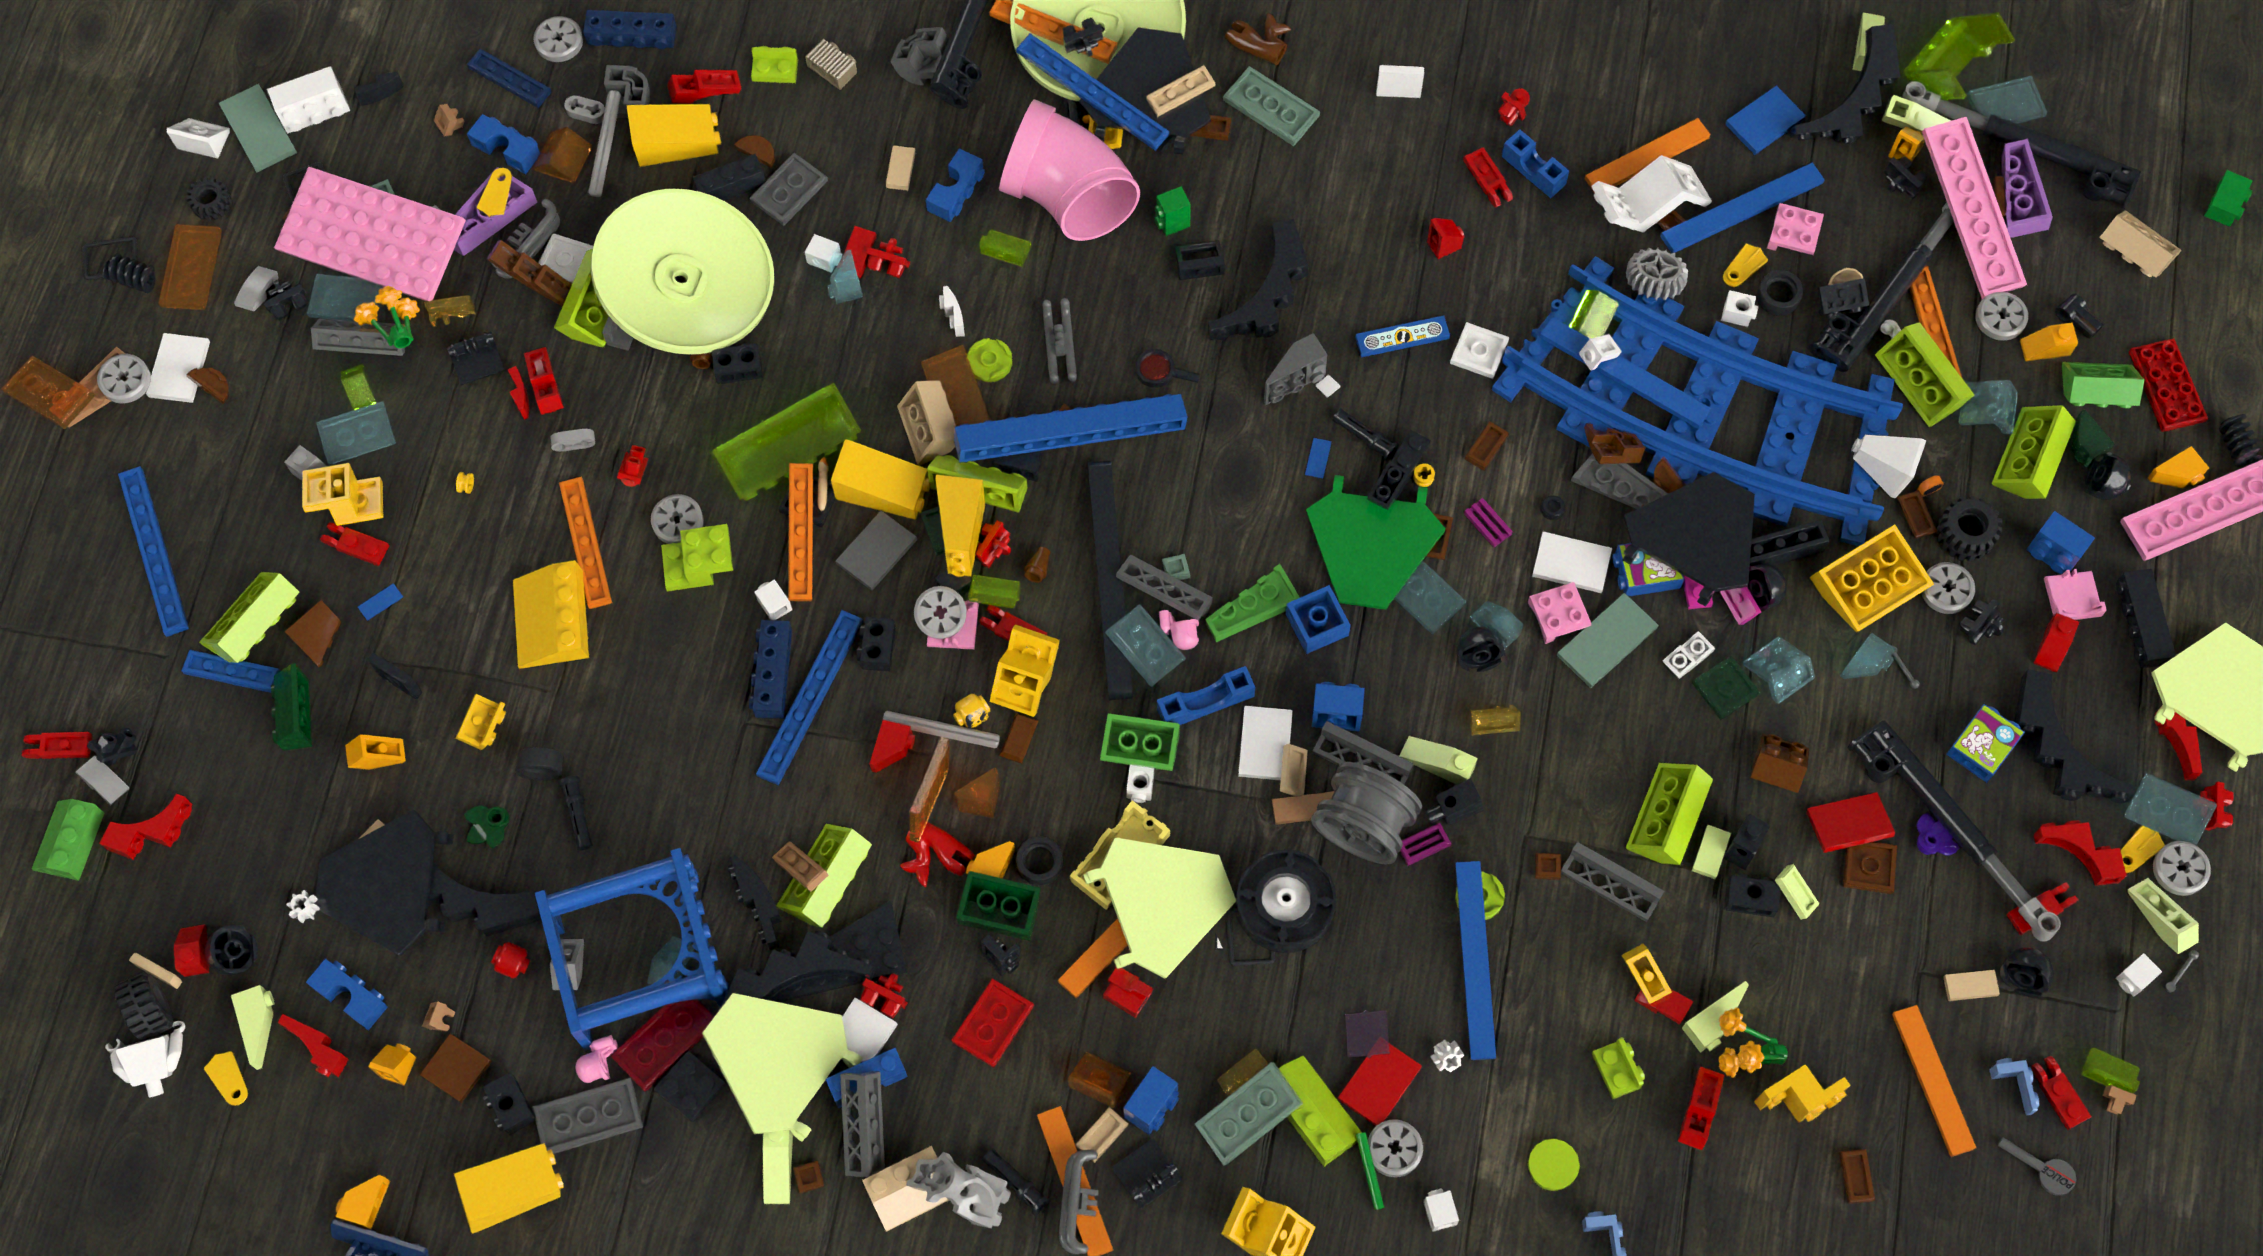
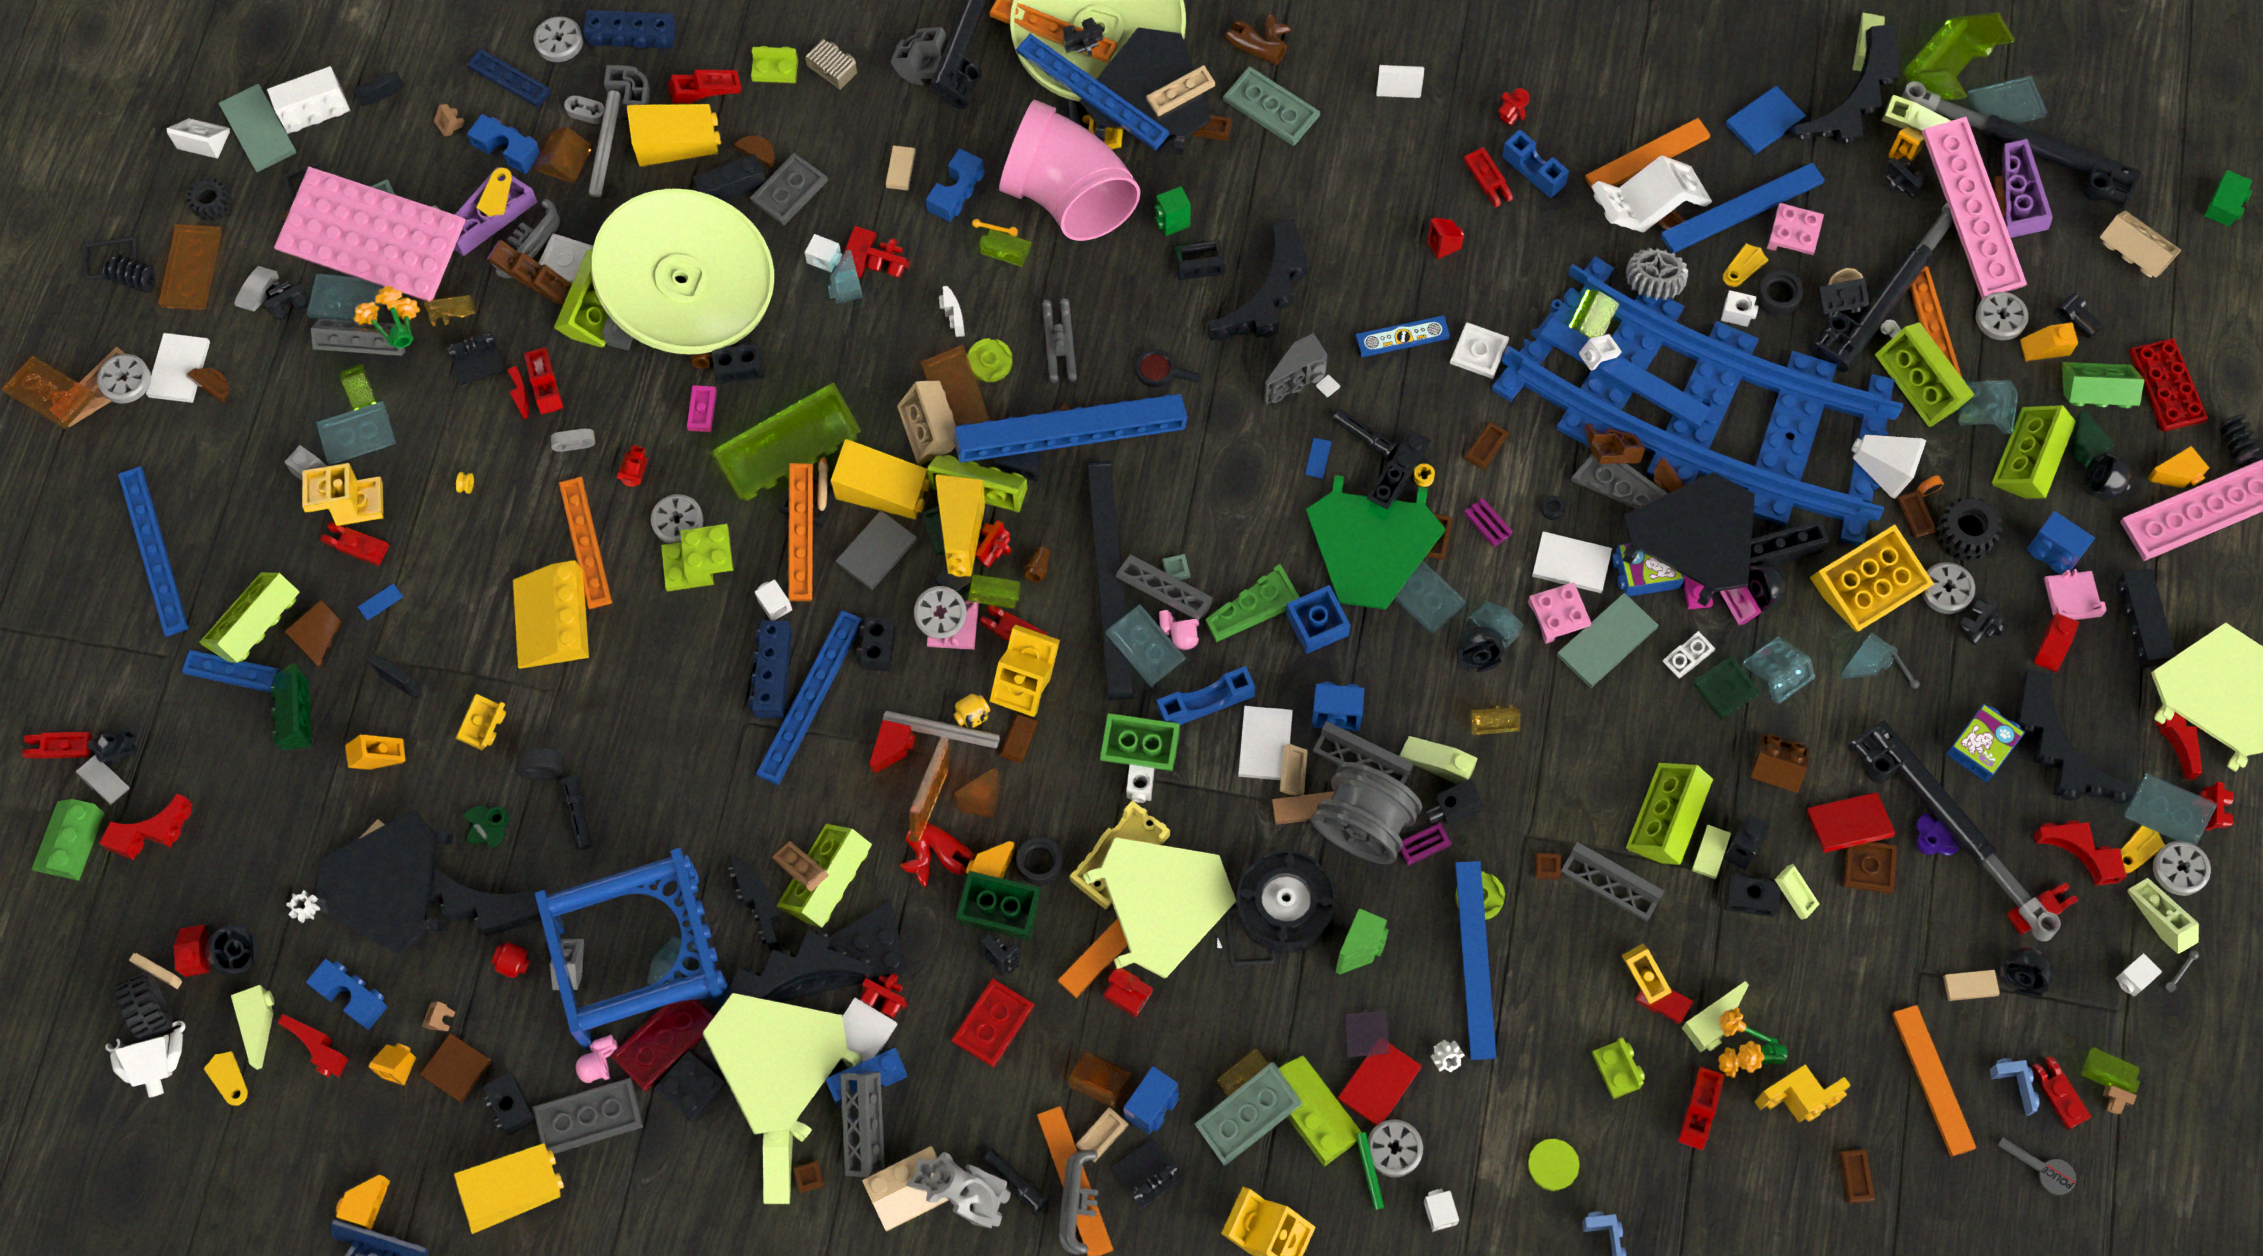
(701, 408): none -> dark pink plate
(1012, 231): none -> light orange hinge
(1363, 942): none -> bright green slope

